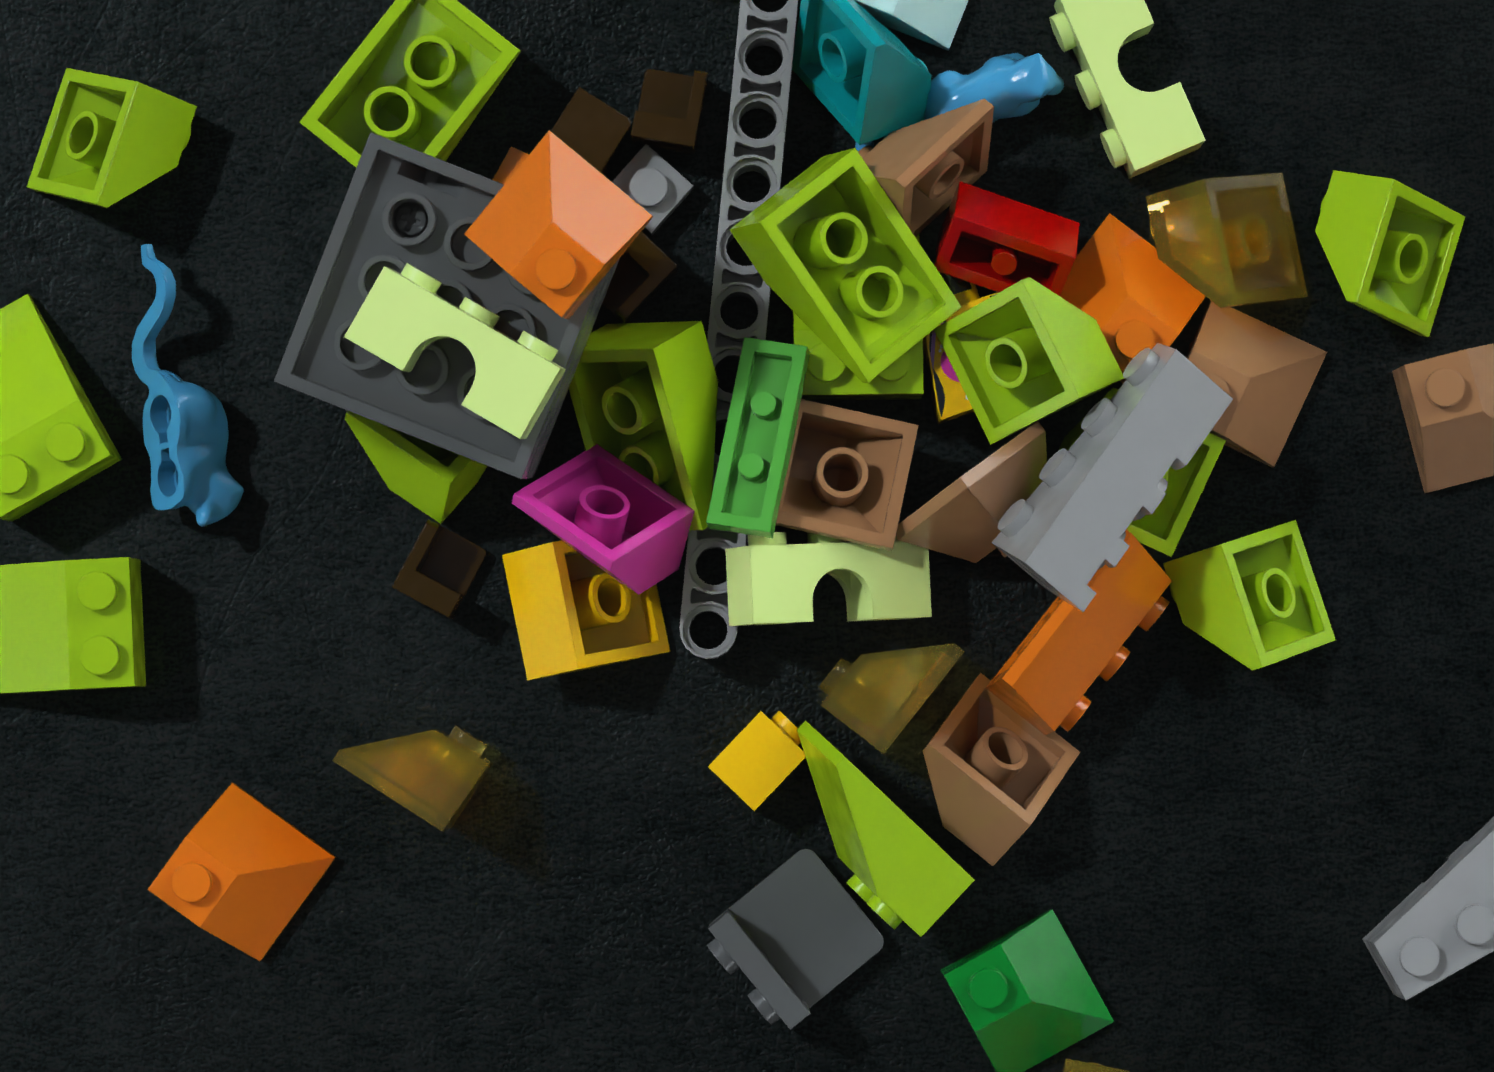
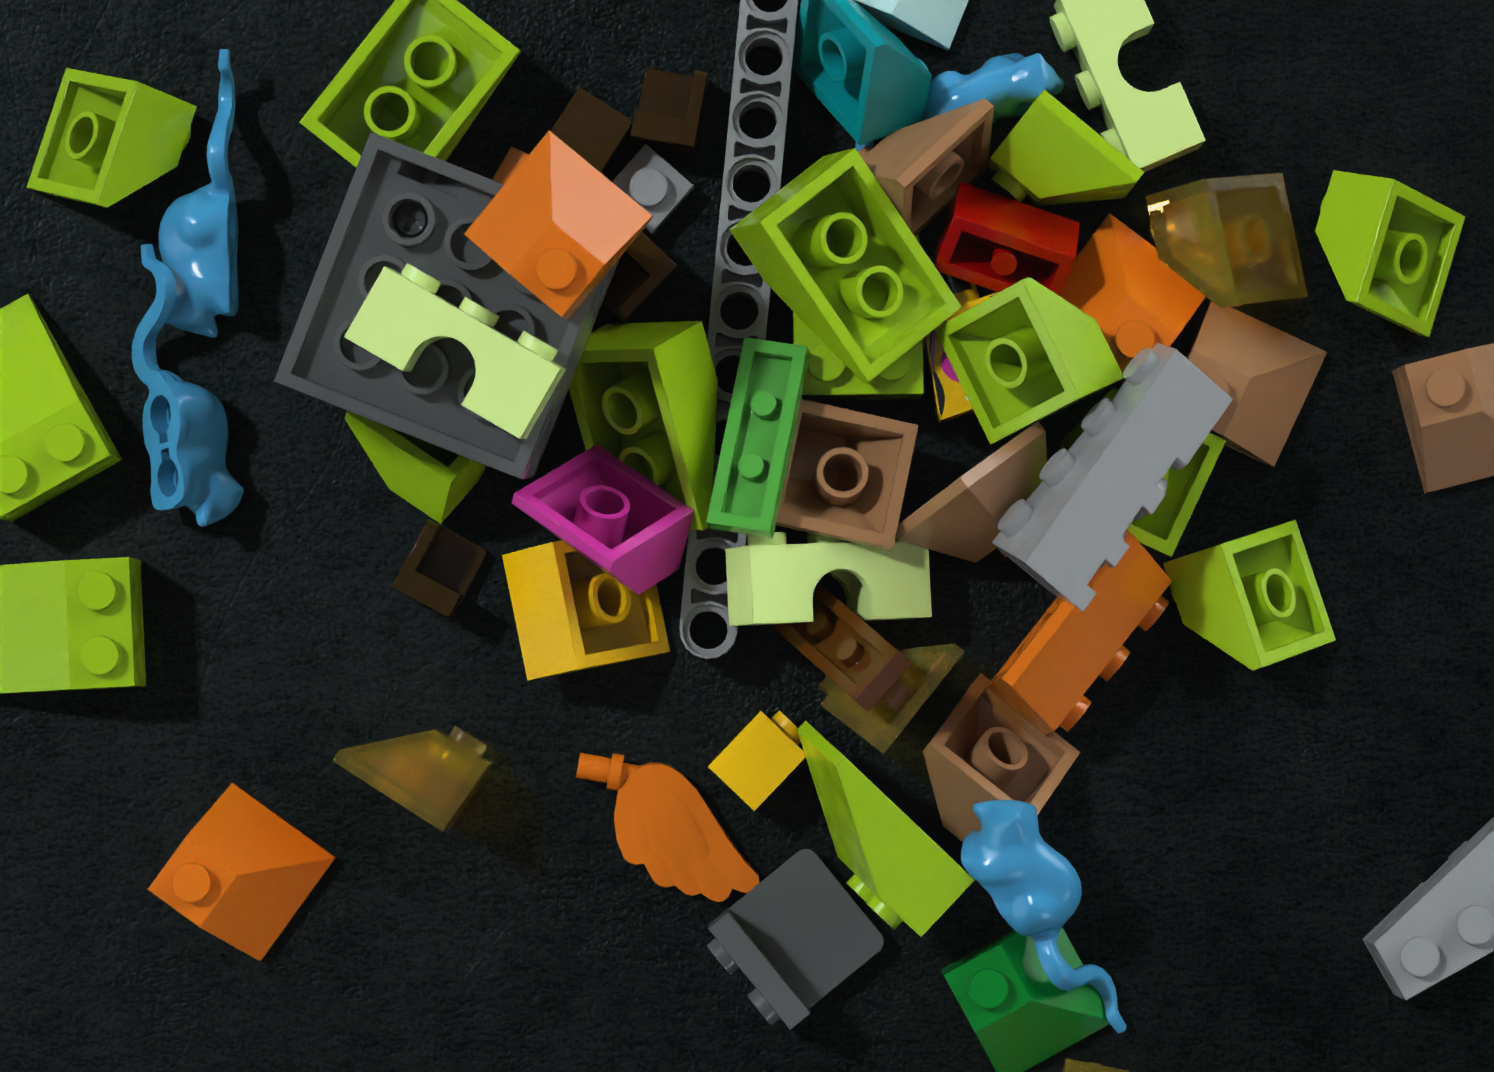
(202, 231): none -> dark azure animal
(670, 828): none -> orange animal
(850, 652): none -> reddish brown plate
(1032, 890): none -> dark azure animal
(1059, 159): none -> lime slope

